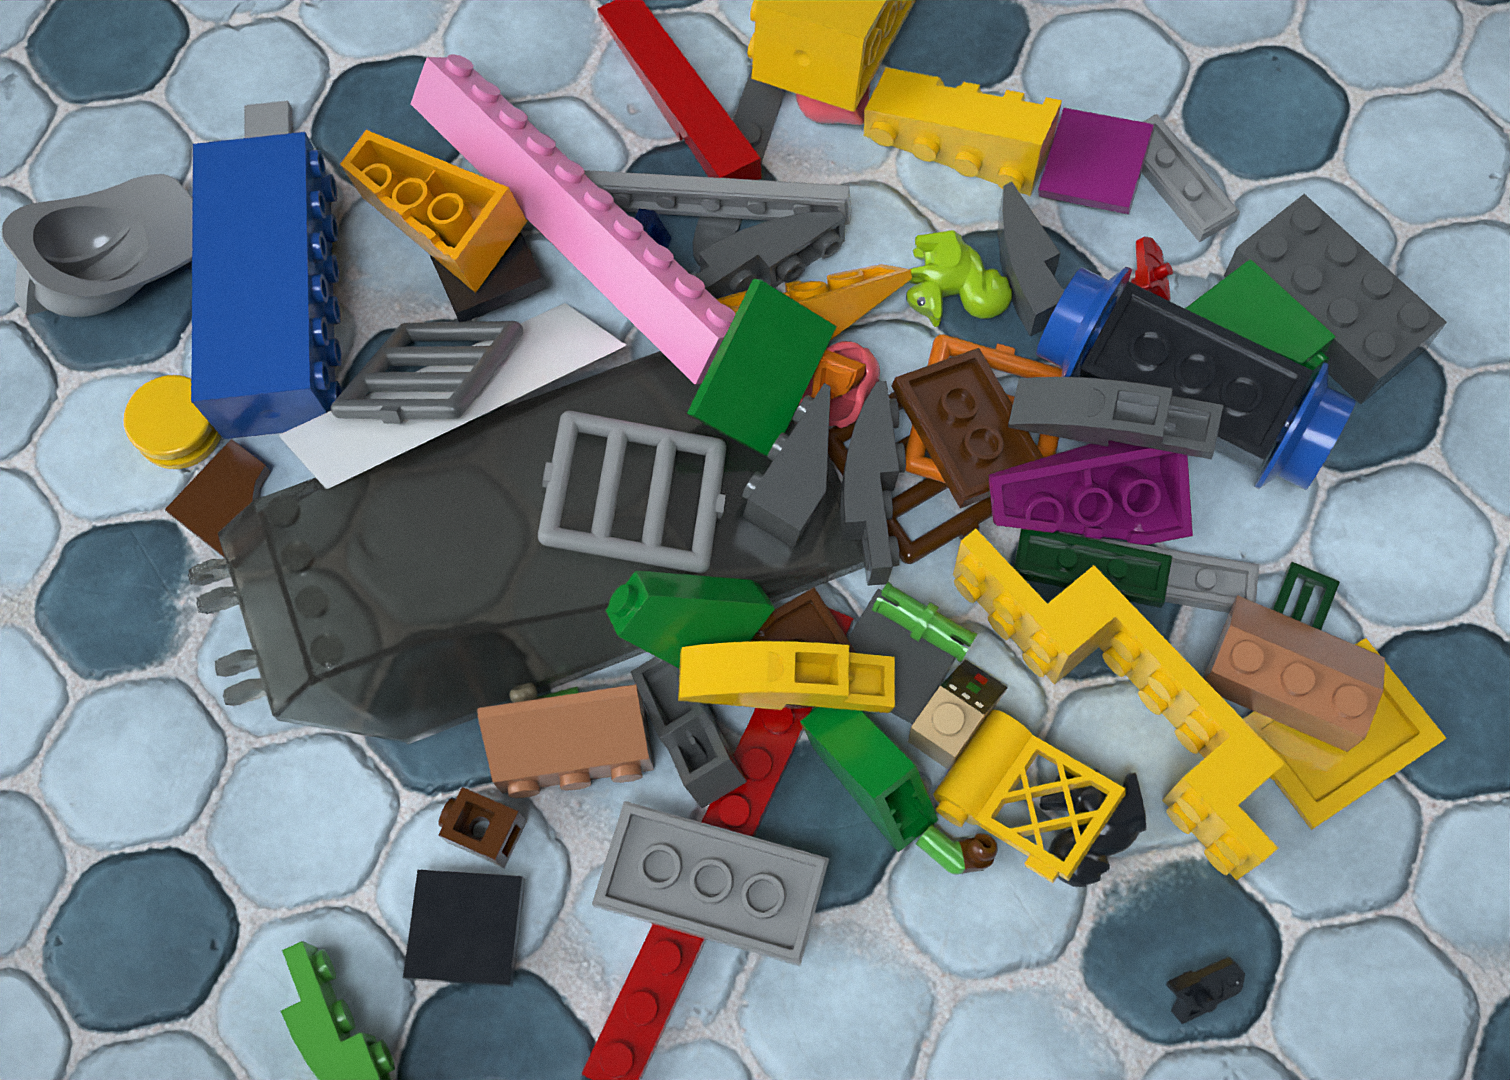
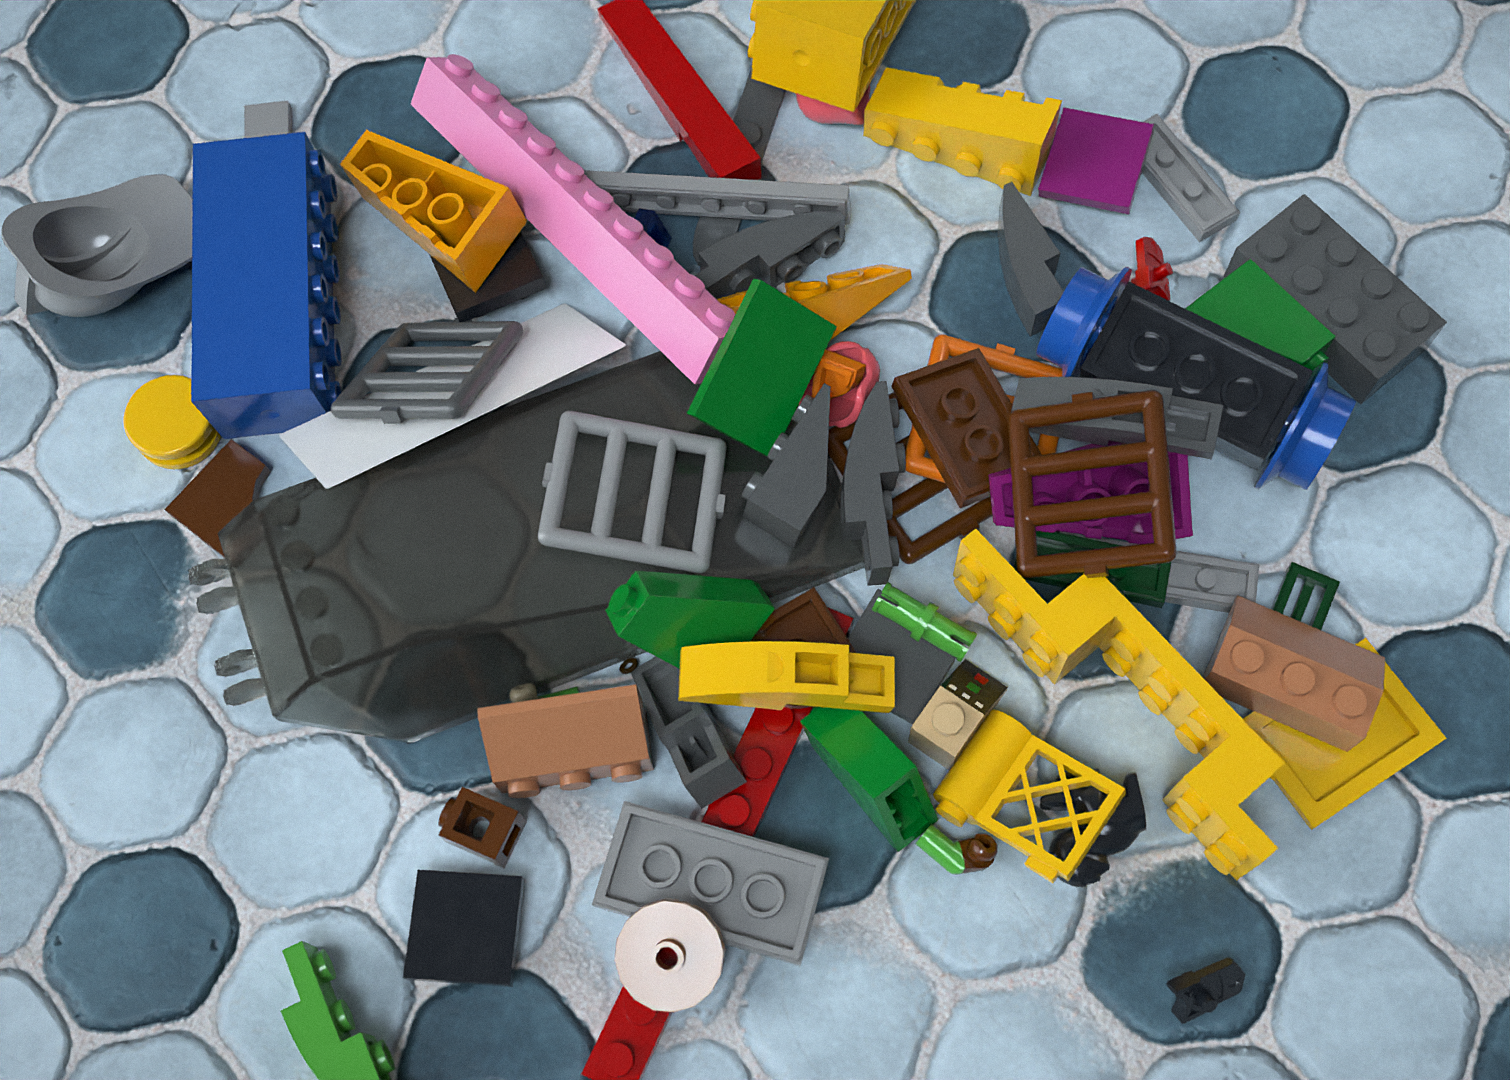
(630, 660): none -> dark brown piece
(694, 939): none -> plate
(953, 270): lime animal -> none
(1156, 501): none -> reddish brown bar

